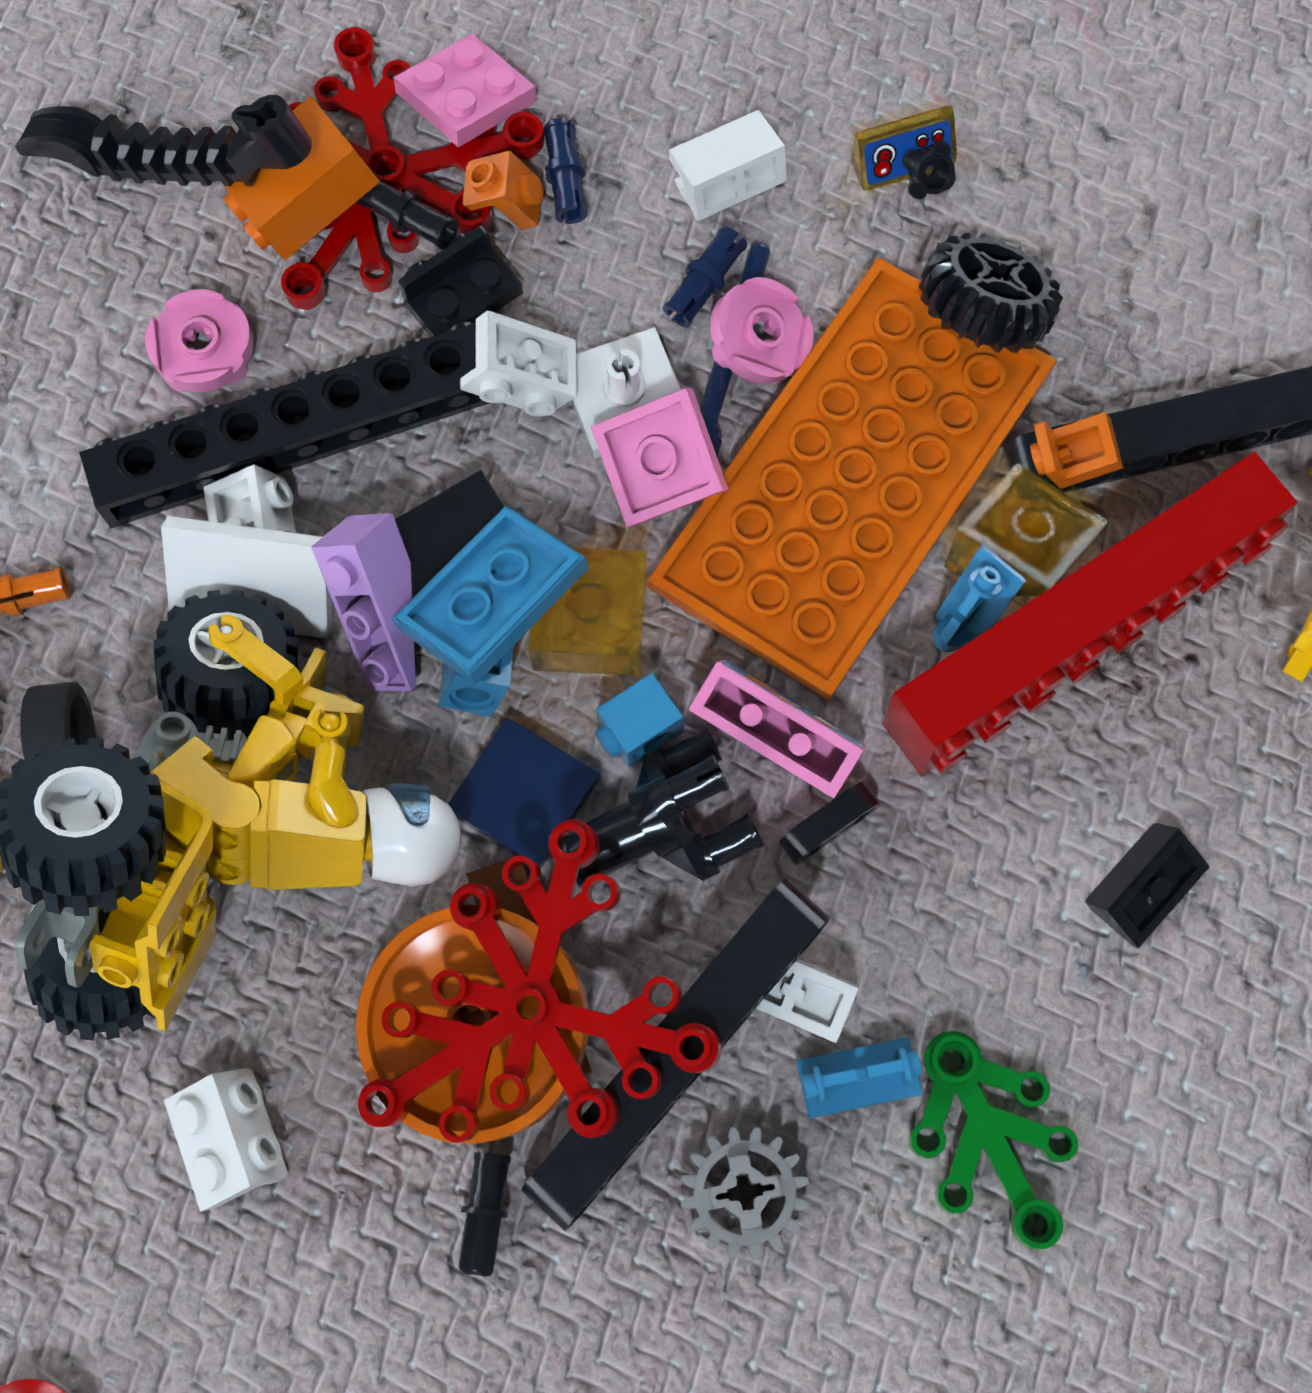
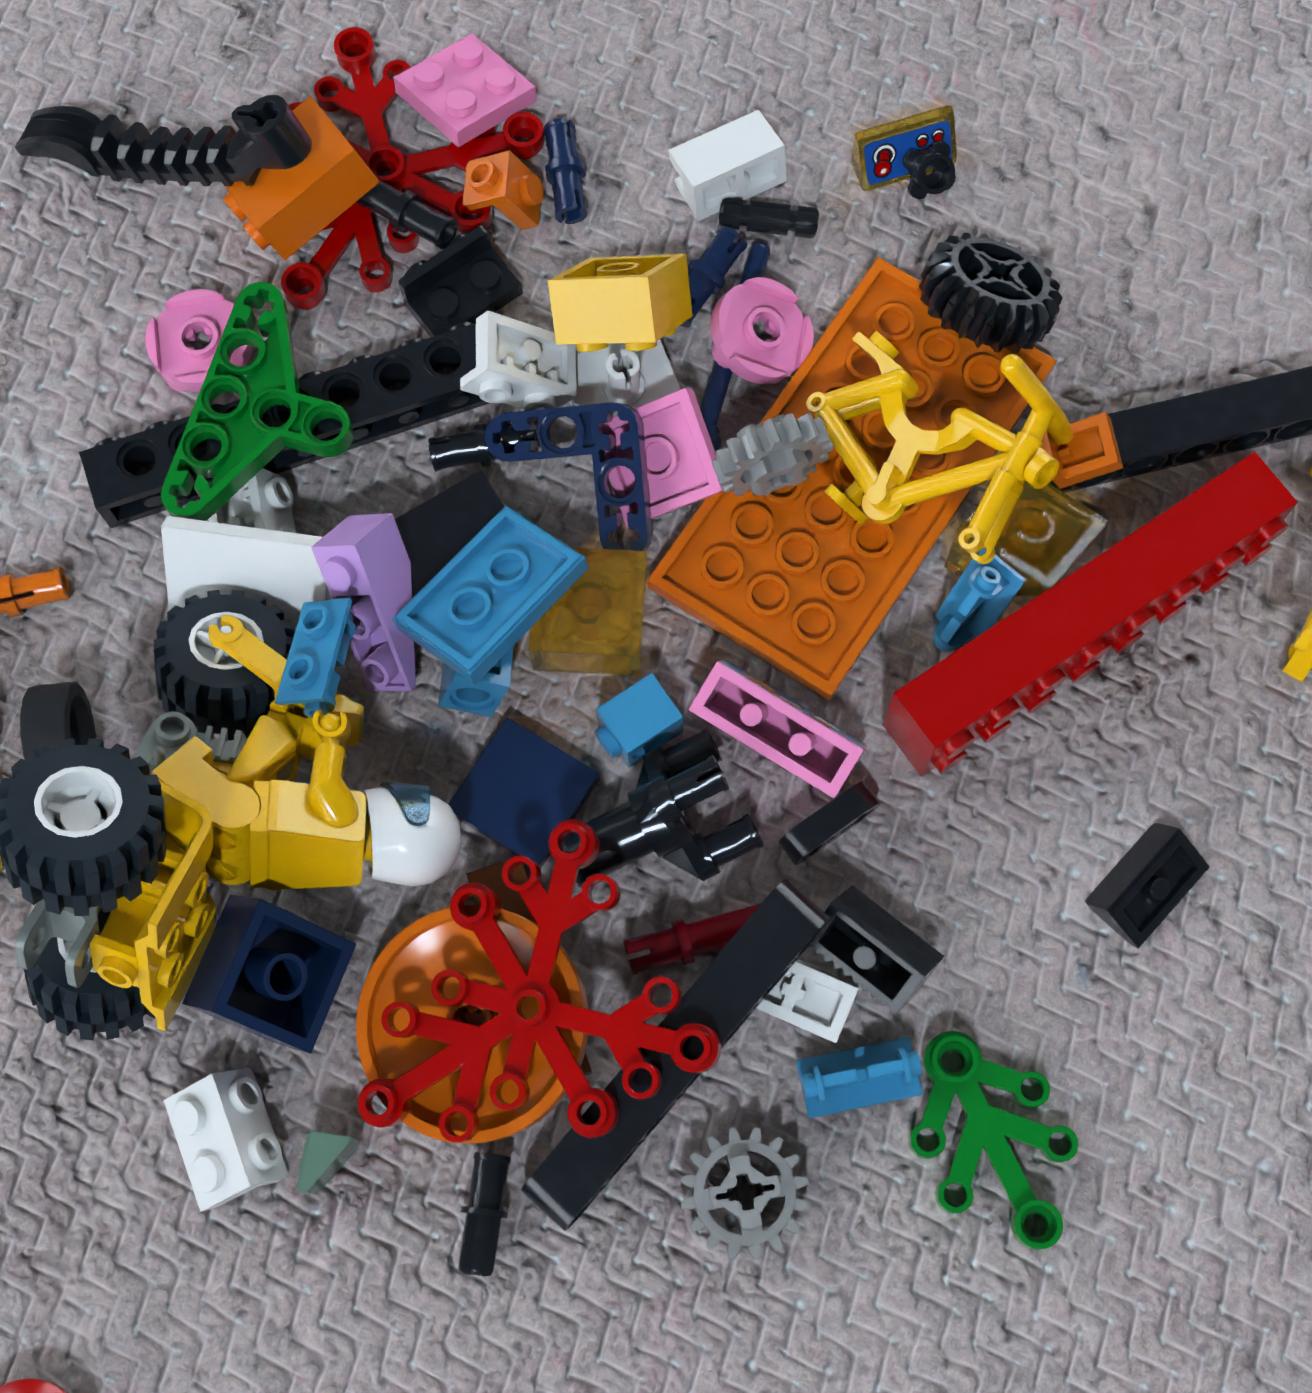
(243, 436): none -> green beam
(269, 973): none -> dark blue brick
(317, 648): none -> dark azure hinge
(323, 1158): none -> sand green slope
(471, 447): none -> black pin
(589, 441): none -> dark blue beam
(620, 301): none -> yellow brick
(686, 940): none -> dark red pin
(769, 217): none -> black axle
(772, 454): none -> light grey gear
(875, 949): none -> black brick
(890, 490): none -> yellow piece

